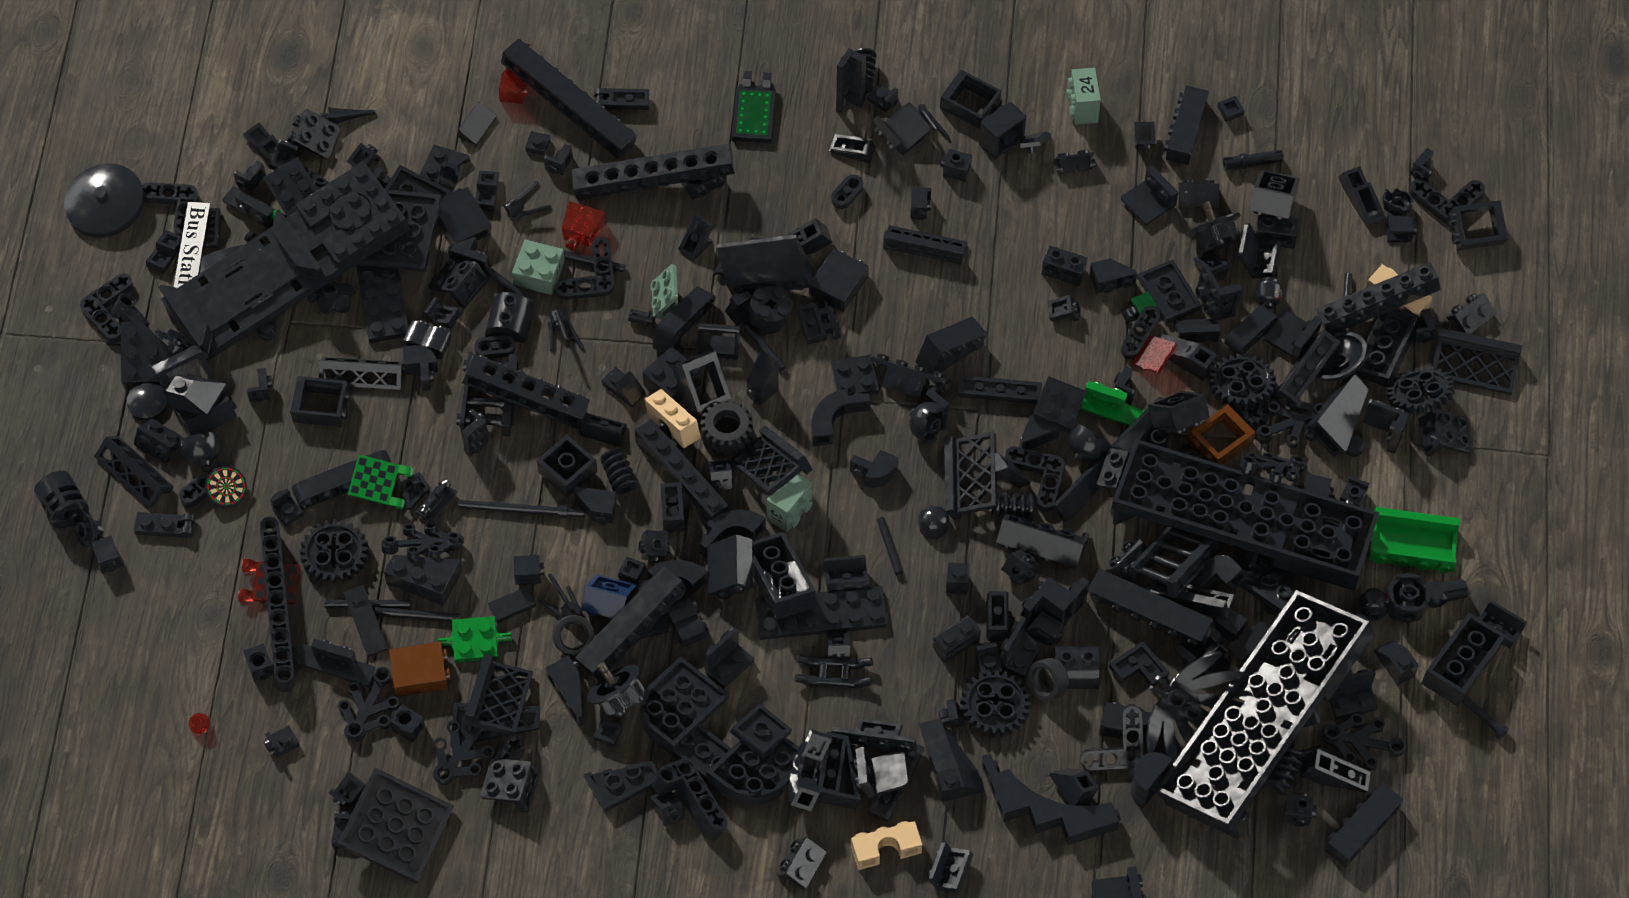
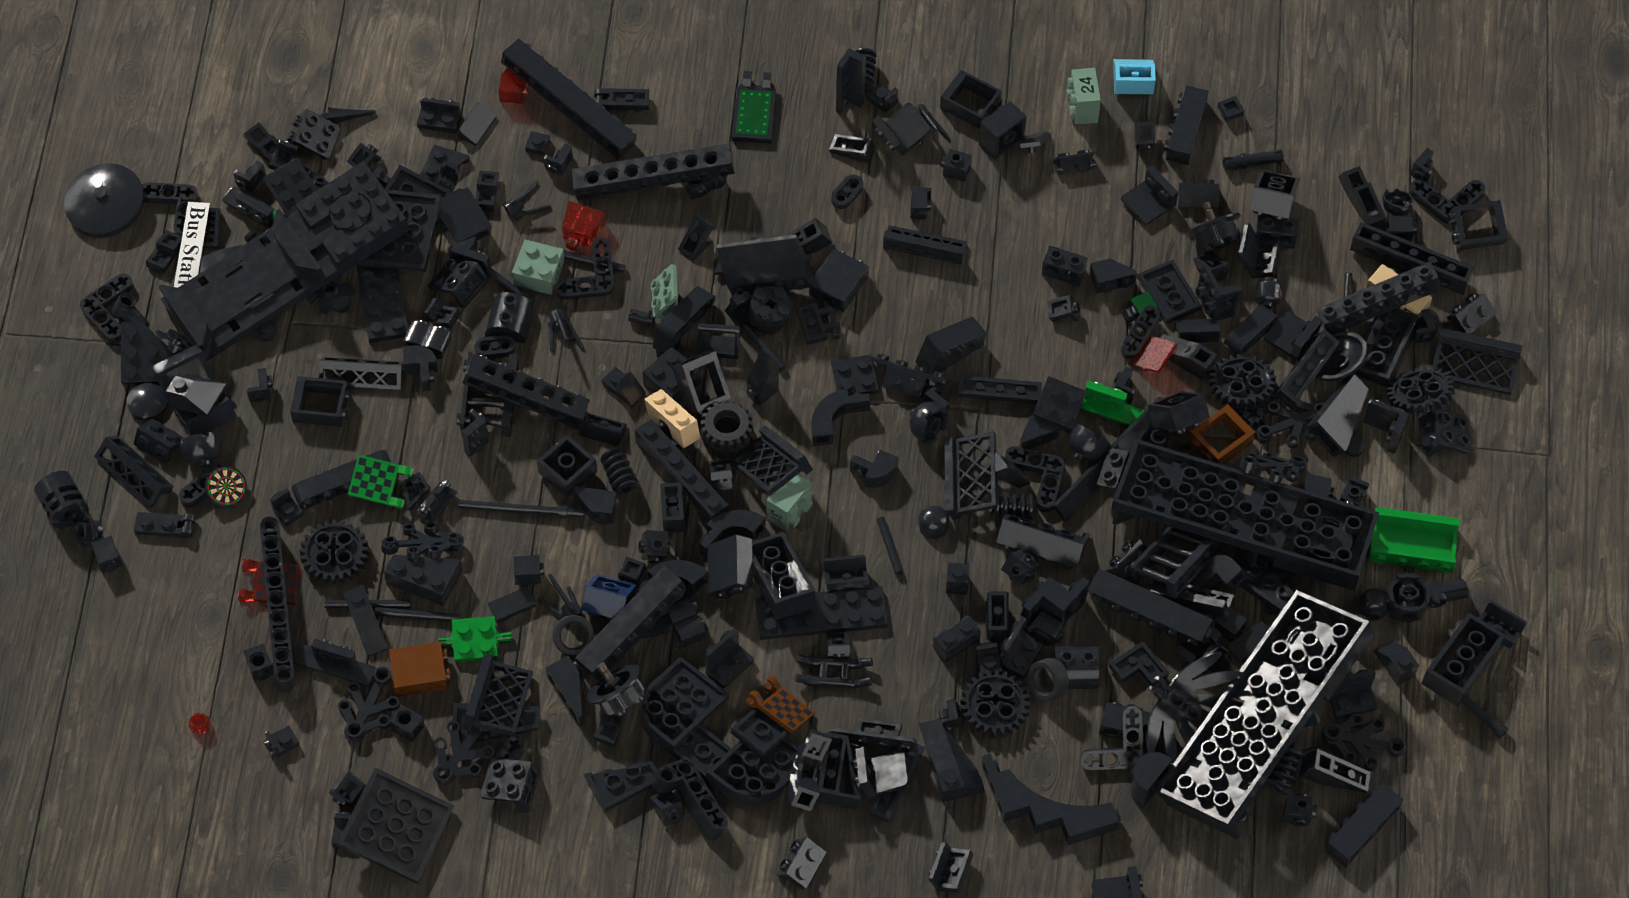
(439, 115): none -> black bracket
(781, 706): none -> reddish brown flag
(902, 837): tan arch -> none
(1075, 785): black slope -> none
(1133, 76): none -> medium azure slope
(1407, 255): none -> black brick

